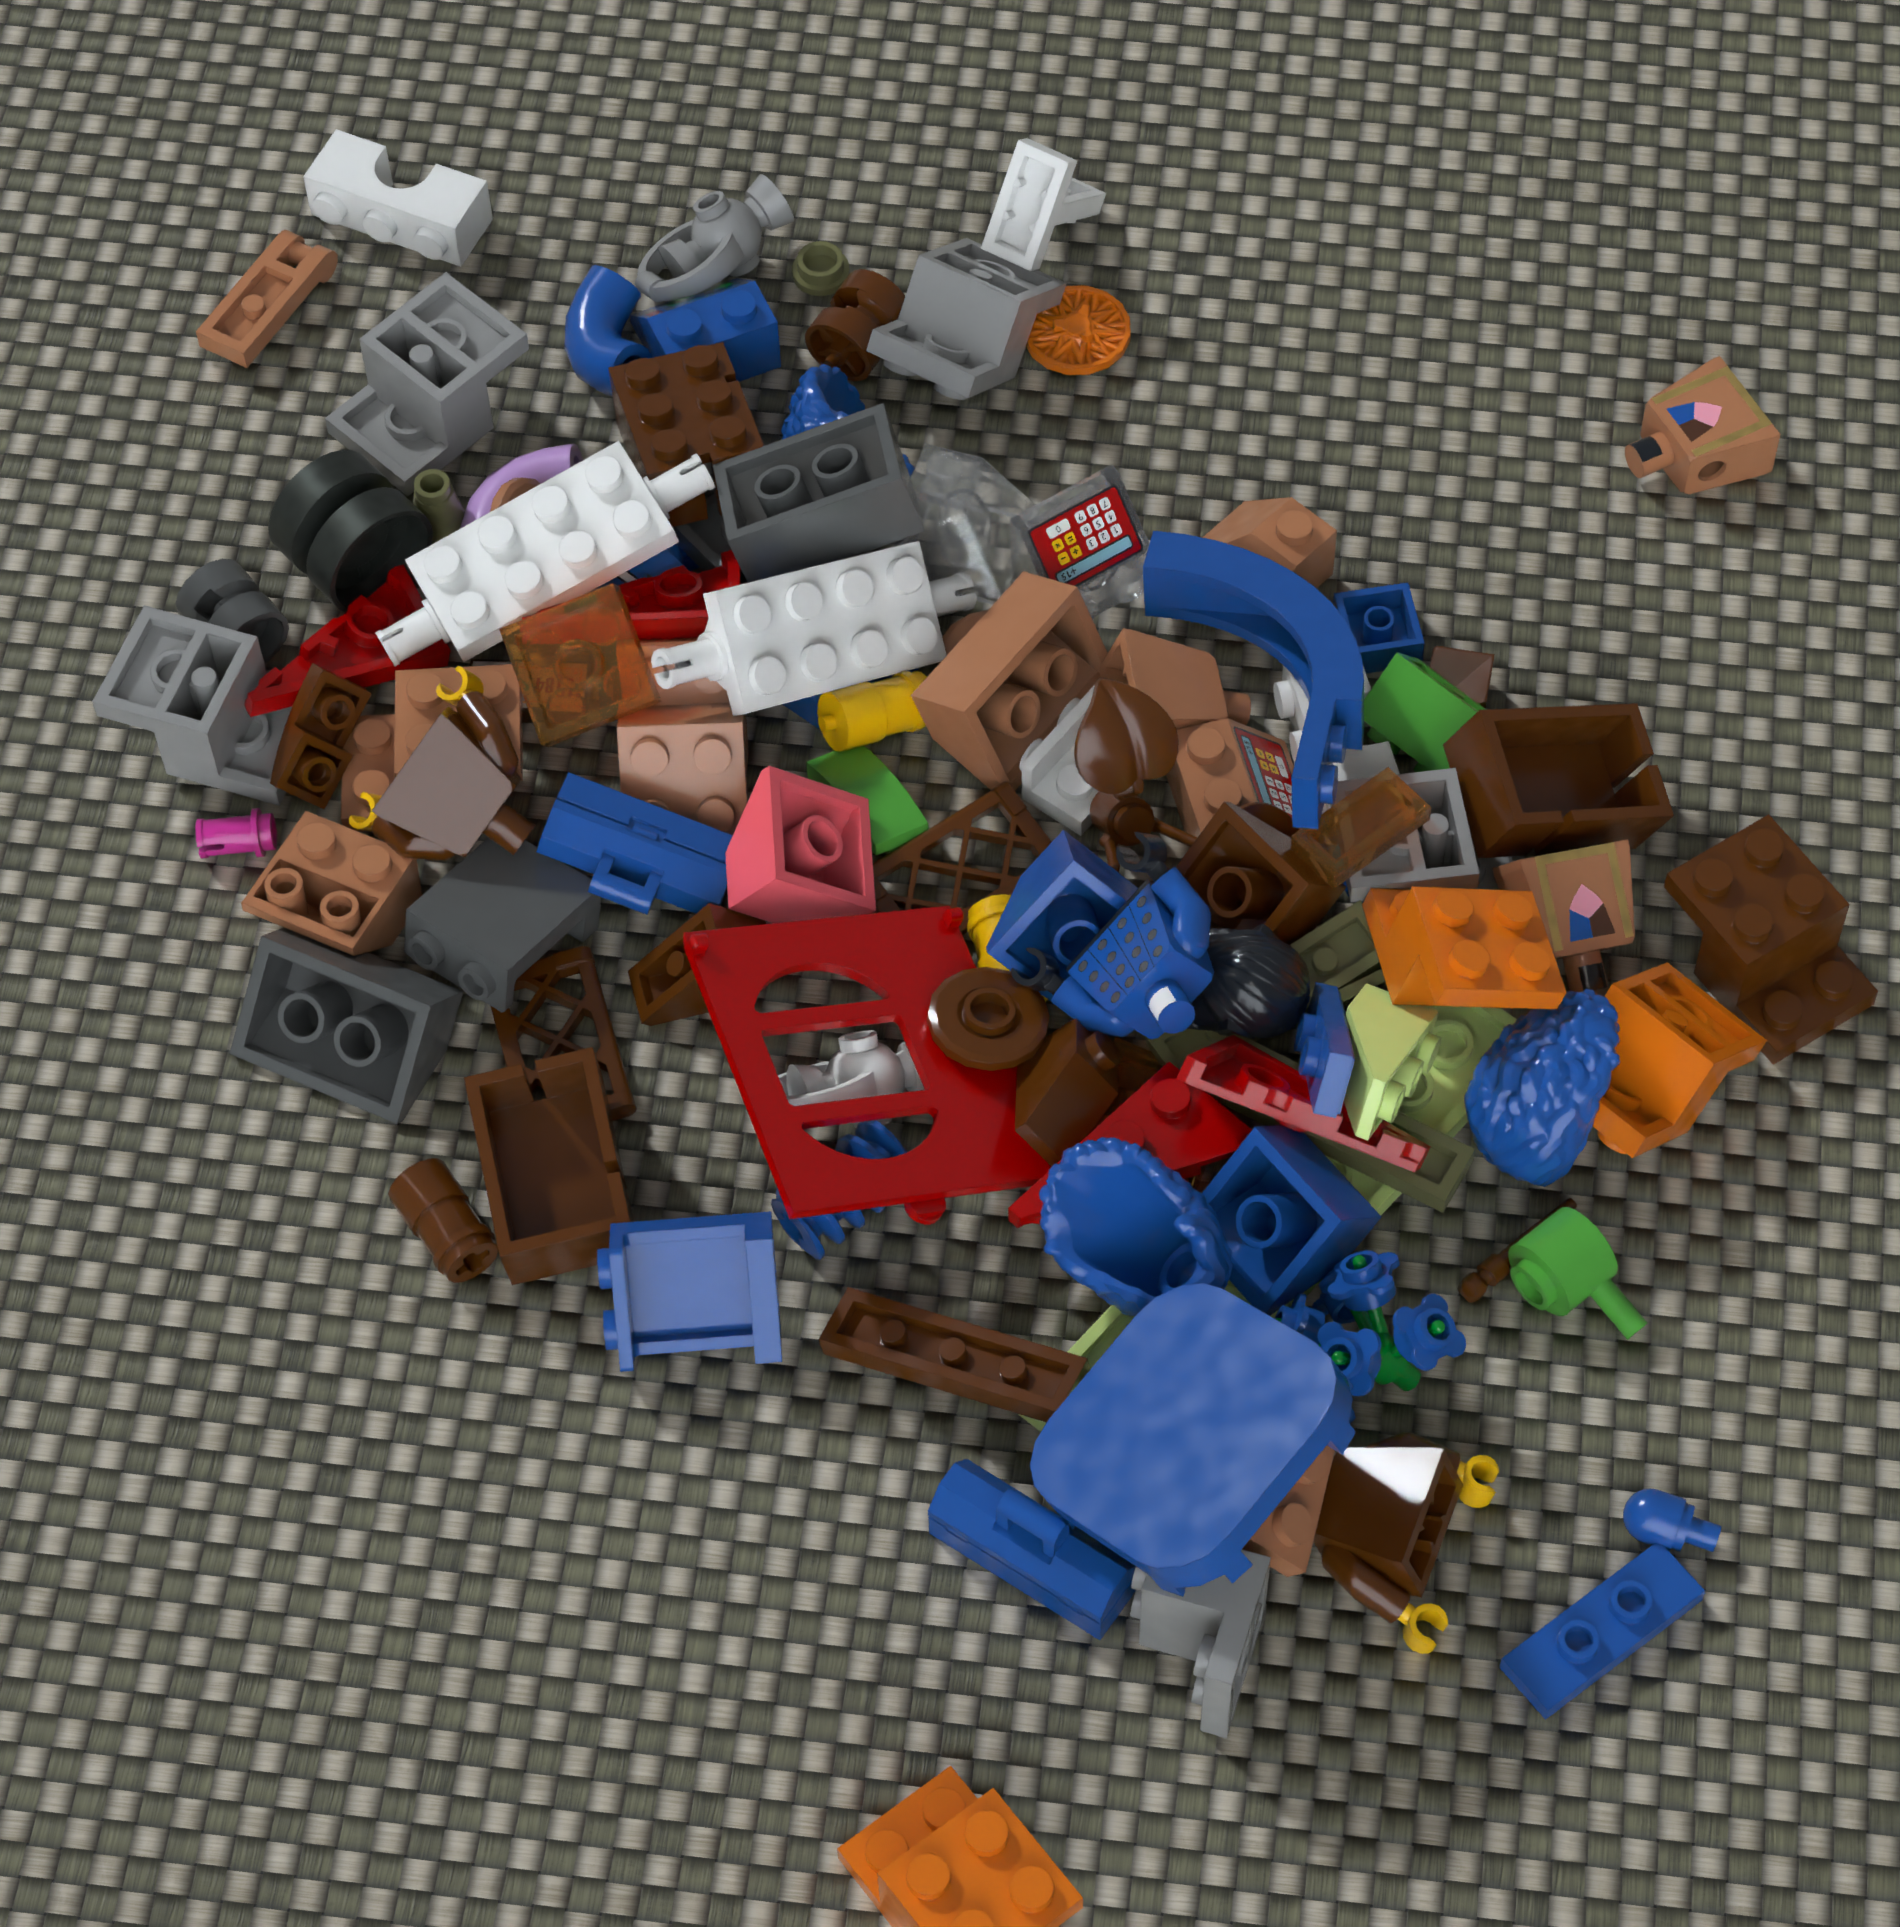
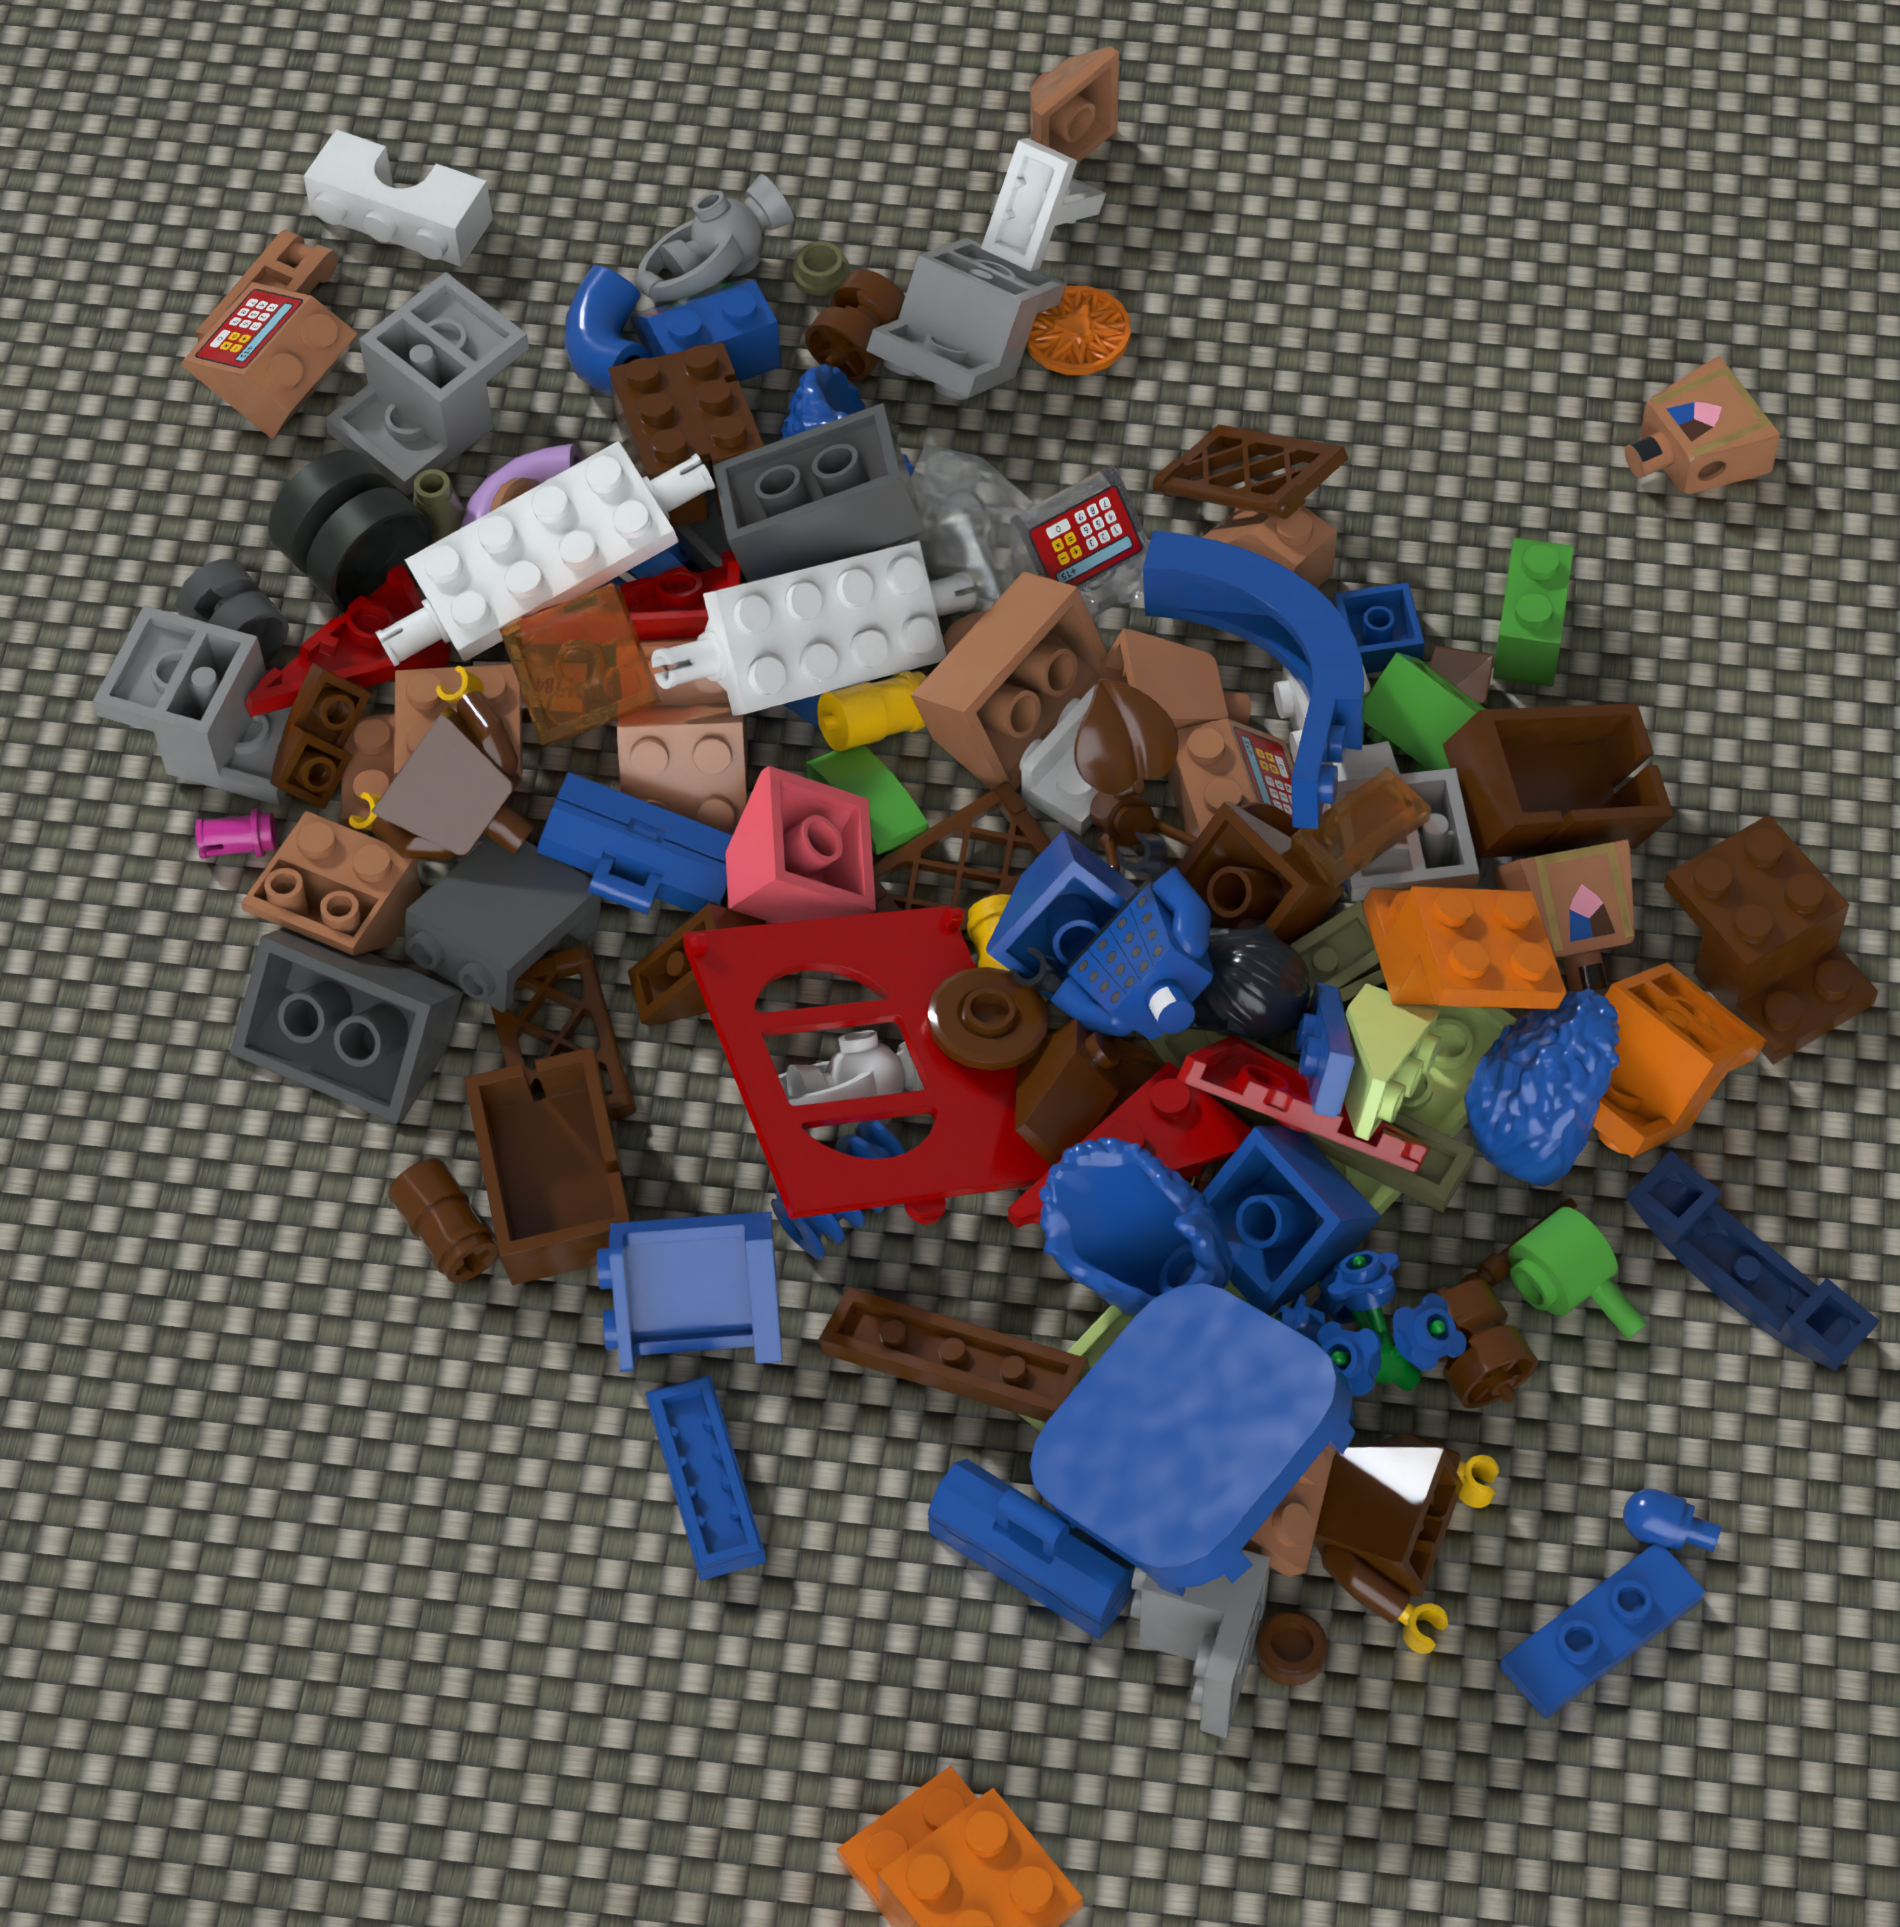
(270, 354): none -> nougat slope
(705, 1477): none -> blue plate
(1076, 103): none -> nougat slope
(1243, 444): none -> reddish brown window
(1291, 1648): none -> reddish brown tile
(1495, 1353): none -> reddish brown wheel
(1533, 612): none -> bright green brick
(1746, 1271): none -> dark blue slope

